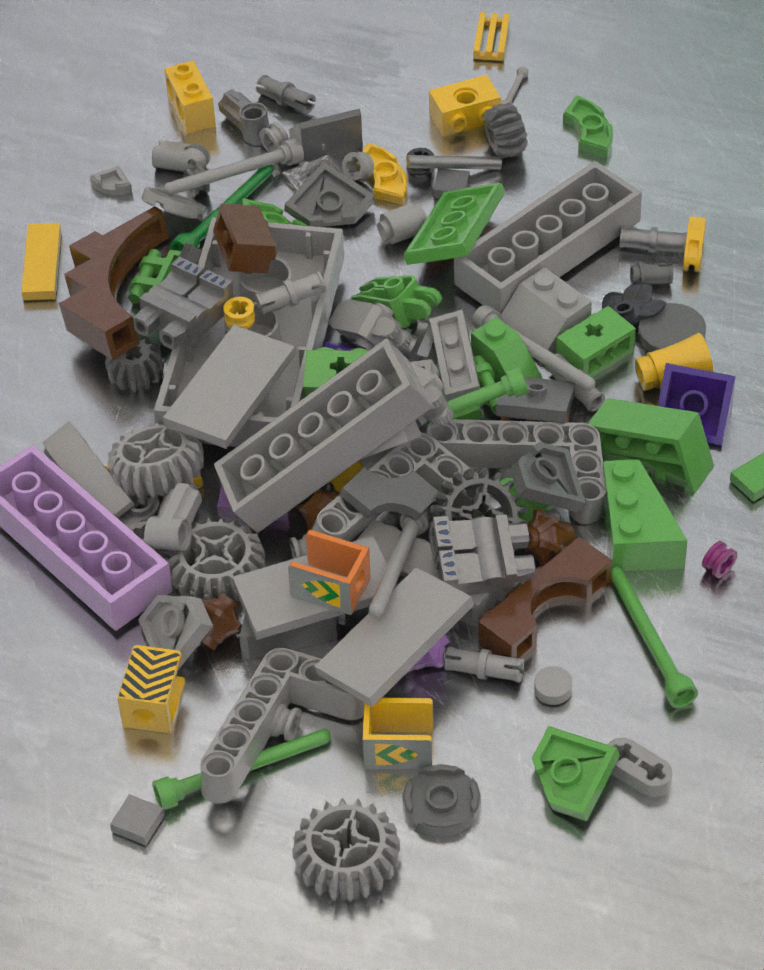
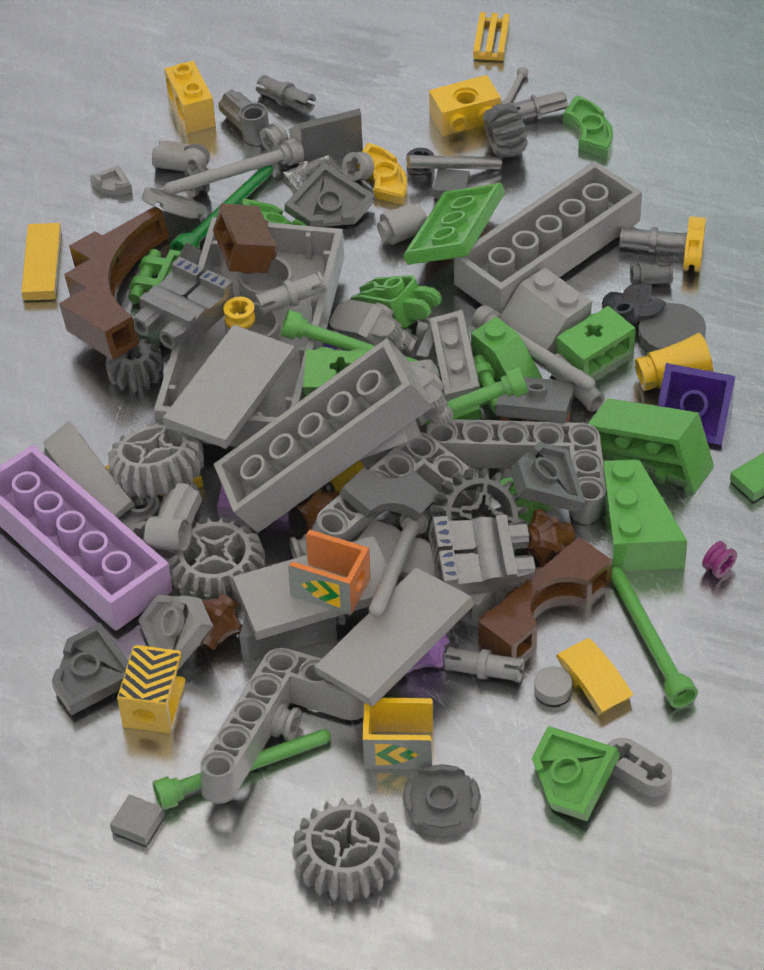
(89, 669): none -> dark grey plate
(297, 326): none -> bright green piece
(541, 105): none -> flat silver axle
(595, 676): none -> yellow slope

